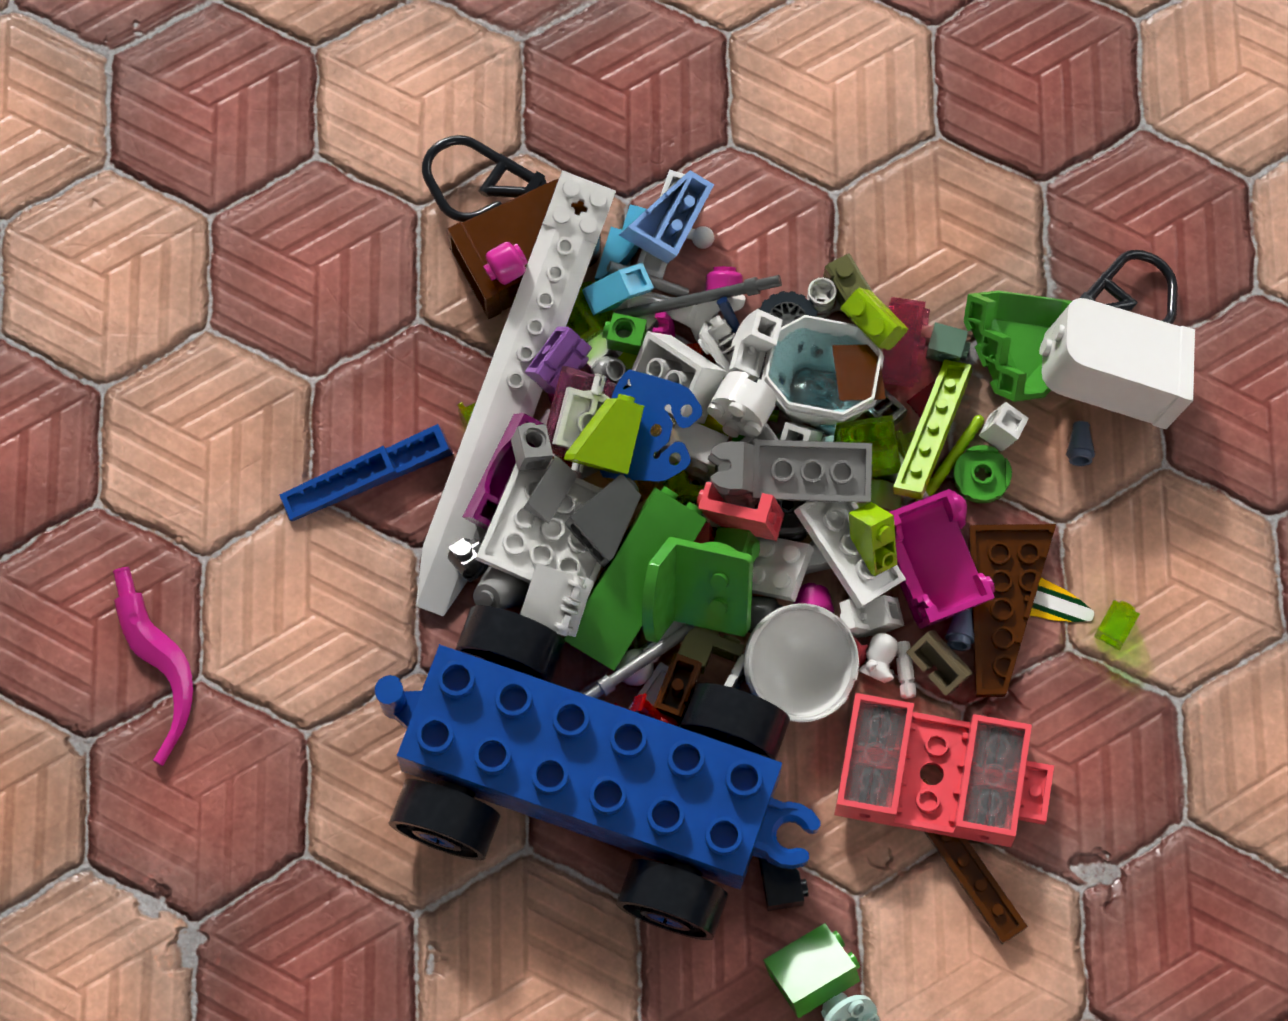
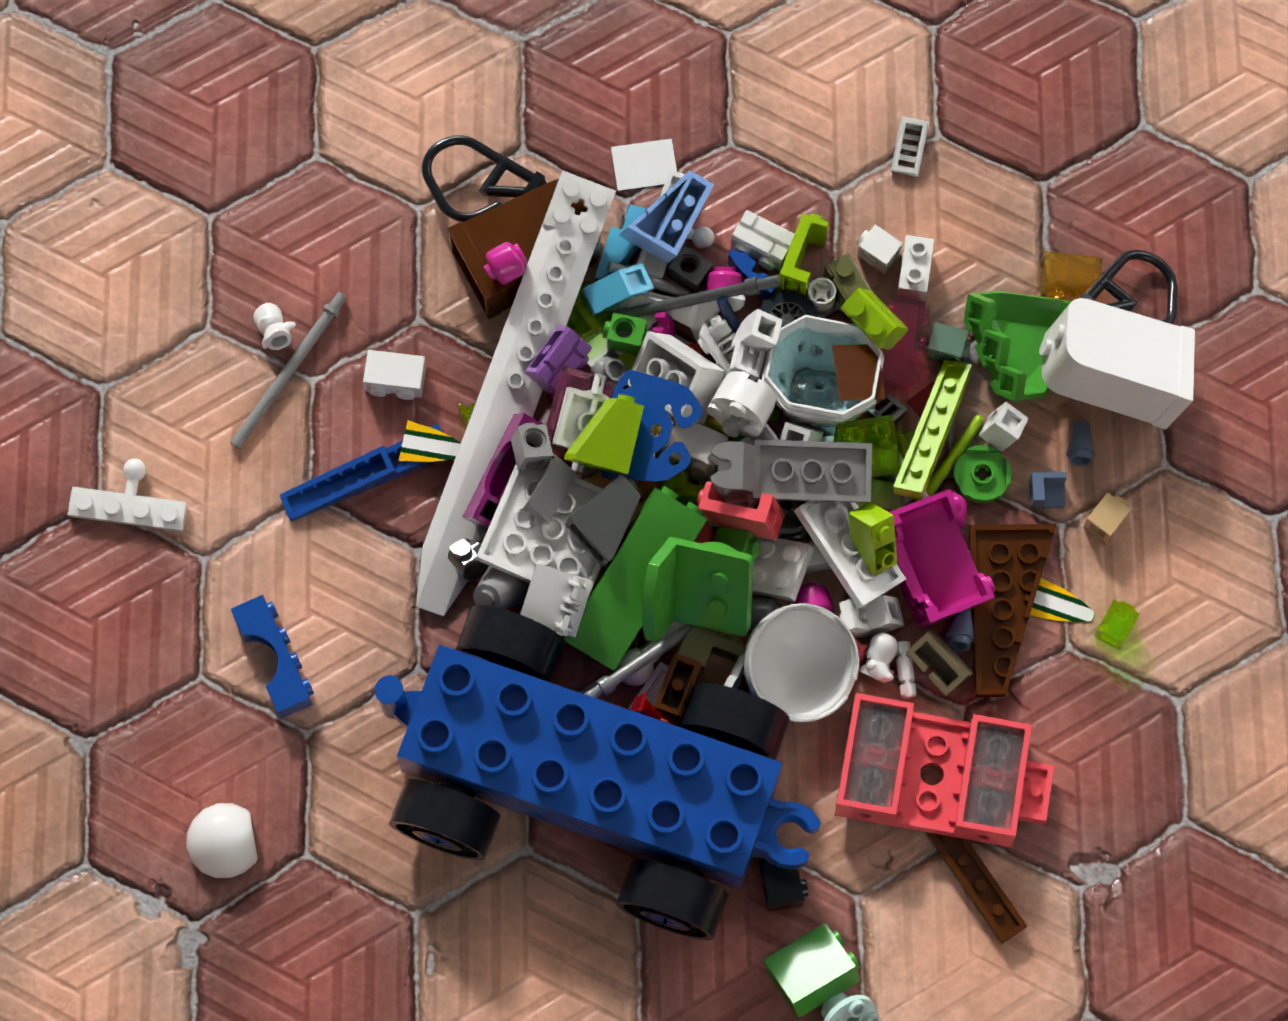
(128, 507): none -> white plate
(157, 650): dark pink animal -> none
(222, 841): none -> white cylinder
(270, 323): none -> white animal
(286, 688): none -> blue arch
(330, 311): none -> light grey bar
(394, 373): none -> white piece
(427, 444): none -> sticker
(643, 163): none -> white sticker
(695, 280): none -> dark grey brick
(746, 267): none -> blue slope
(762, 240): none -> white brick
(810, 230): none -> lime panel
(878, 248): none -> white brick
(913, 124): none -> white slope
(915, 268): none -> white brick
(1047, 490): none -> sand blue panel
(1068, 274): none -> clear yellow piece
(1107, 517): none -> tan brick

